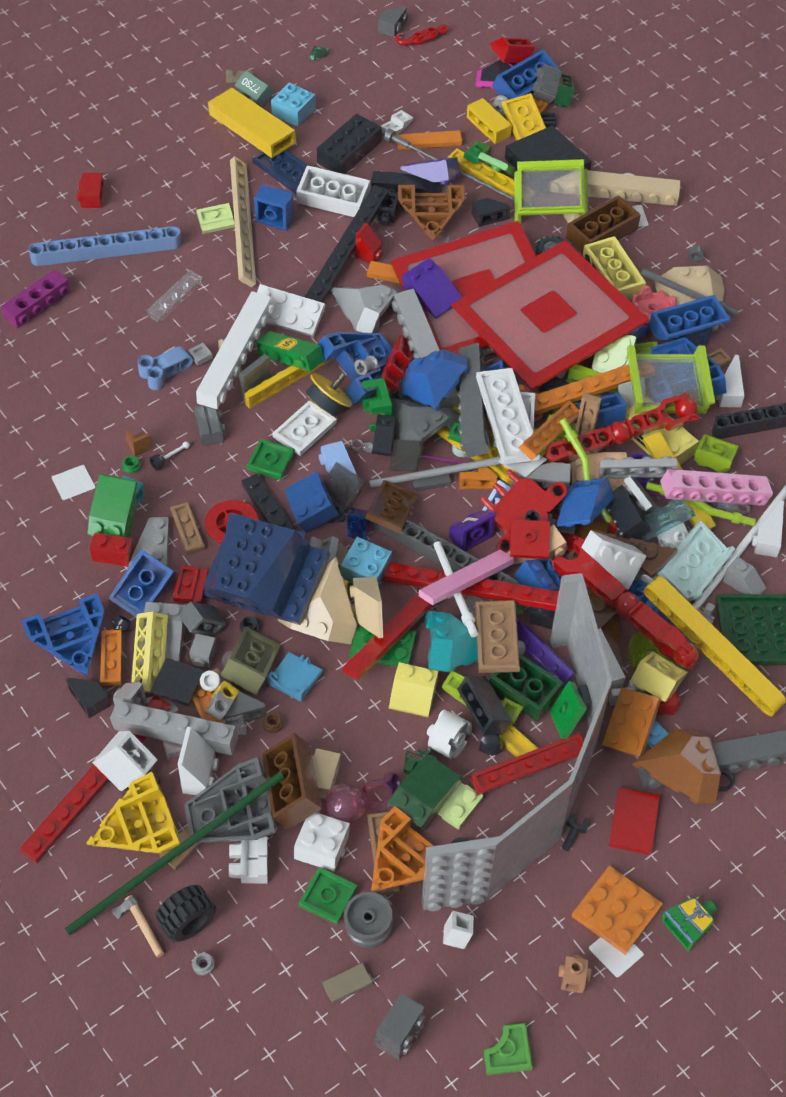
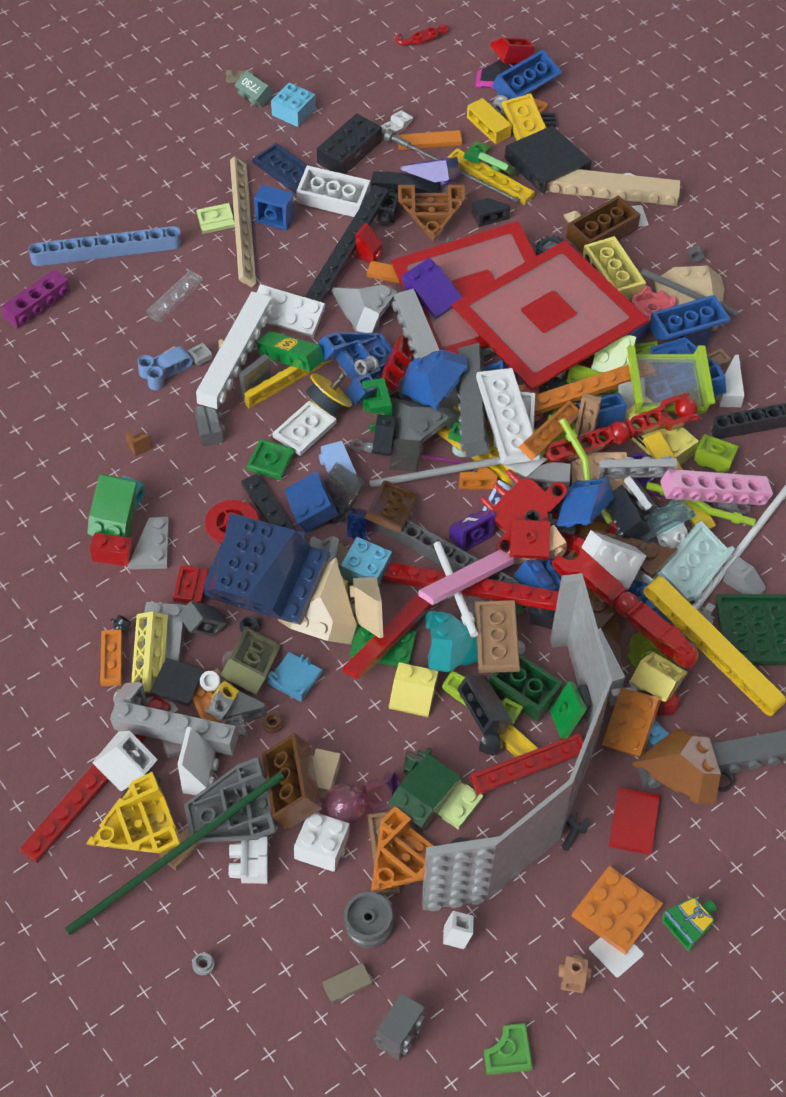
(69, 634): blue wedge -> none
(73, 482): white sticker -> none
(89, 695): black slope -> none
(91, 190): red brick -> none
(128, 461): green plate -> none
(131, 904): light nougat piece -> none
(142, 583): blue slope -> none
(158, 461): black hinge -> none
(185, 913): black tyre -> none
(187, 528): medium nougat tile -> none
(202, 651): light grey brick -> none
(252, 122): yellow brick -> none
(318, 52): clear green tile -> none
(327, 895): green plate -> none
(392, 20): dark grey slope -> none
(431, 482): dark grey tile -> none
(448, 734): white brick -> none
(543, 655): dark purple plate -> none
(547, 83): dark grey brick -> none
(550, 188): piece -> none
(565, 91): dark green slope -> none
(769, 534): white slope -> none

